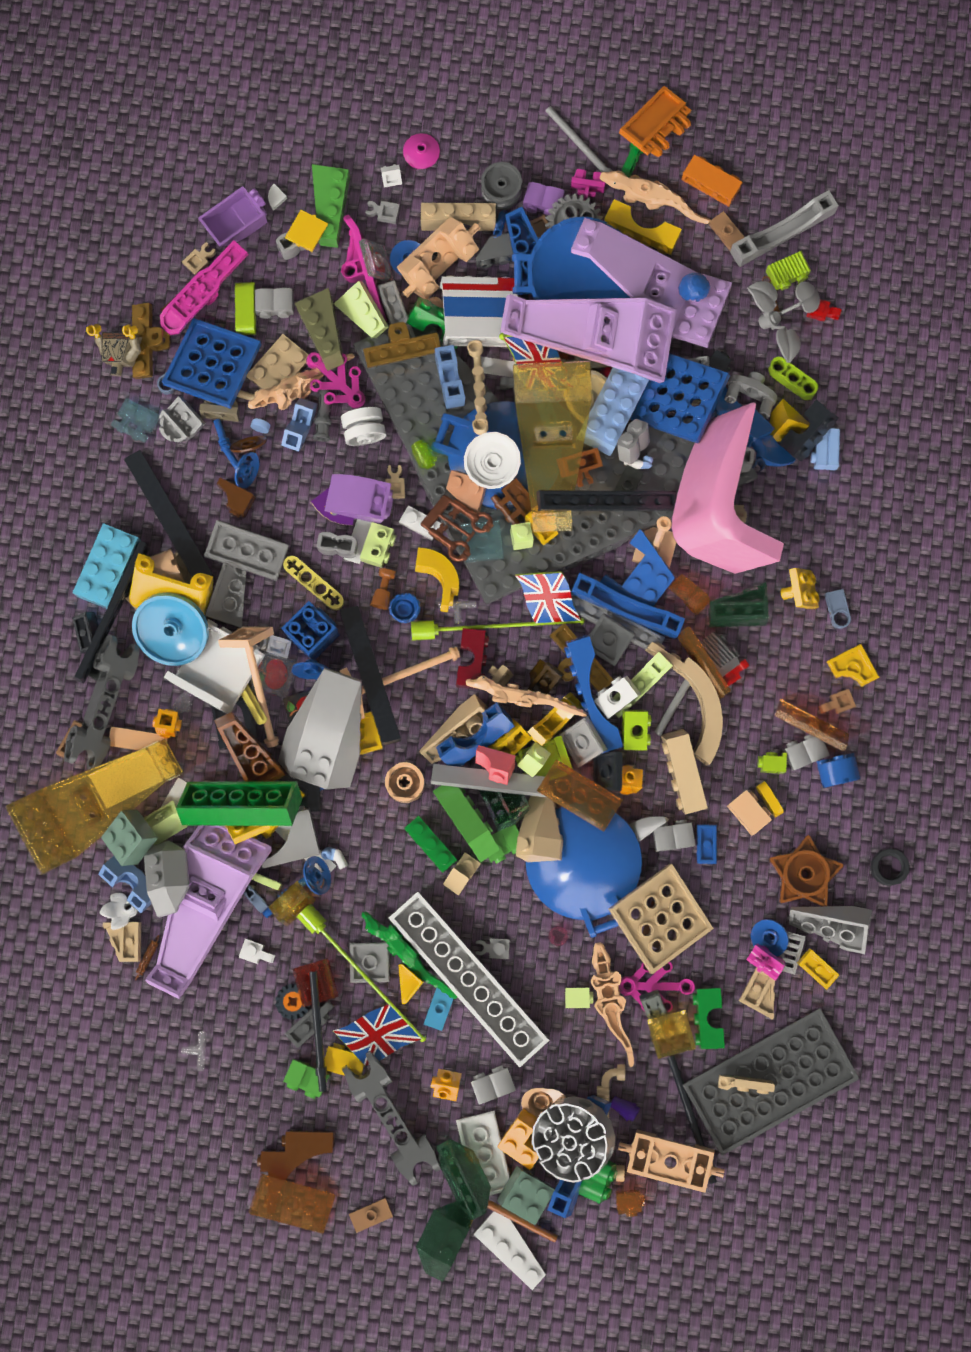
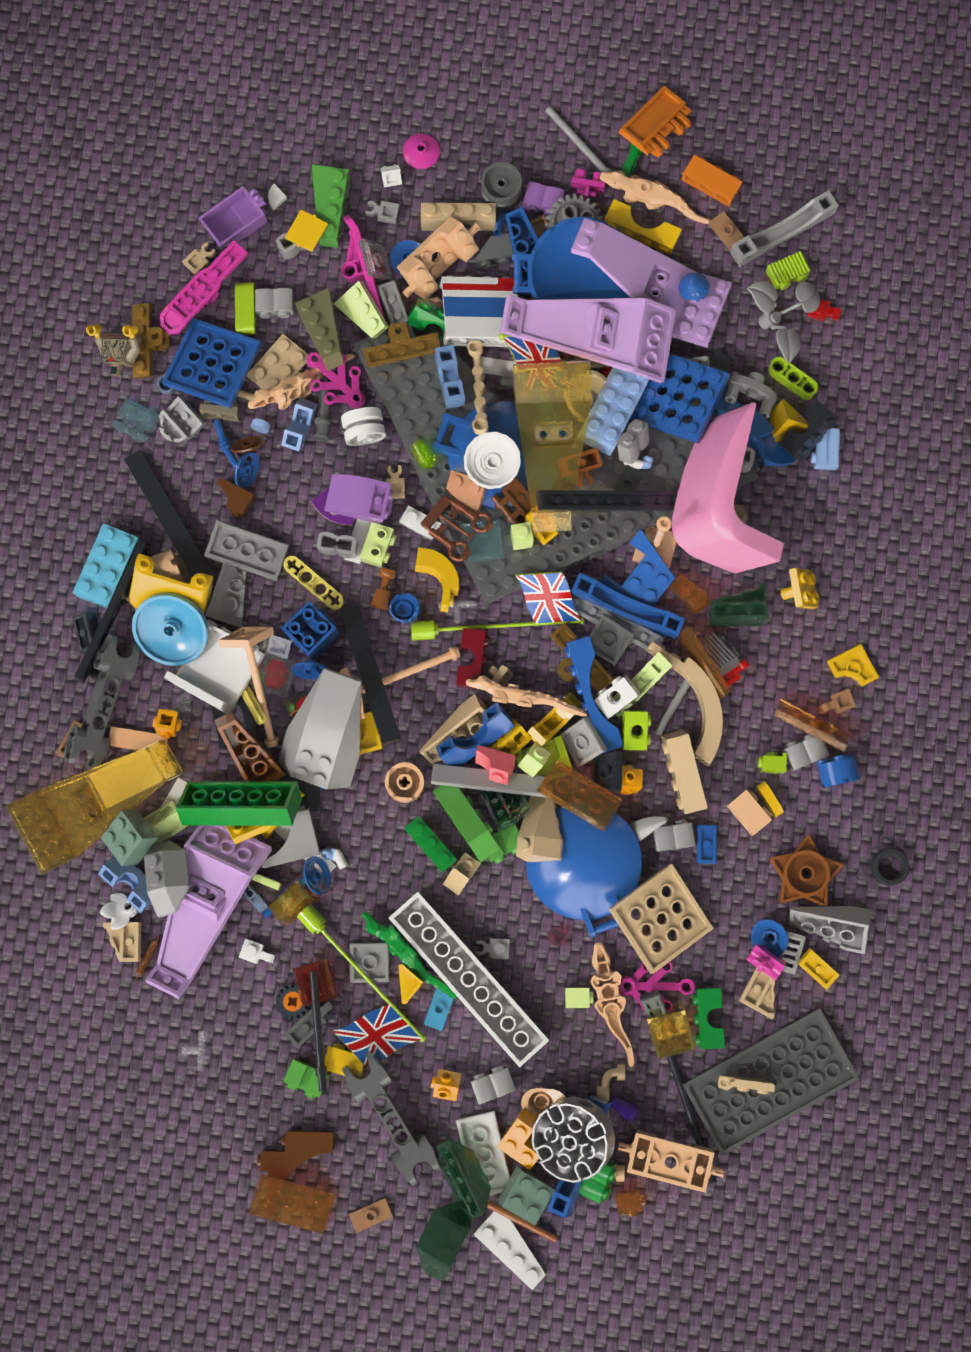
(544, 677): dark brown slope -> none
(837, 603): sand blue piece -> none

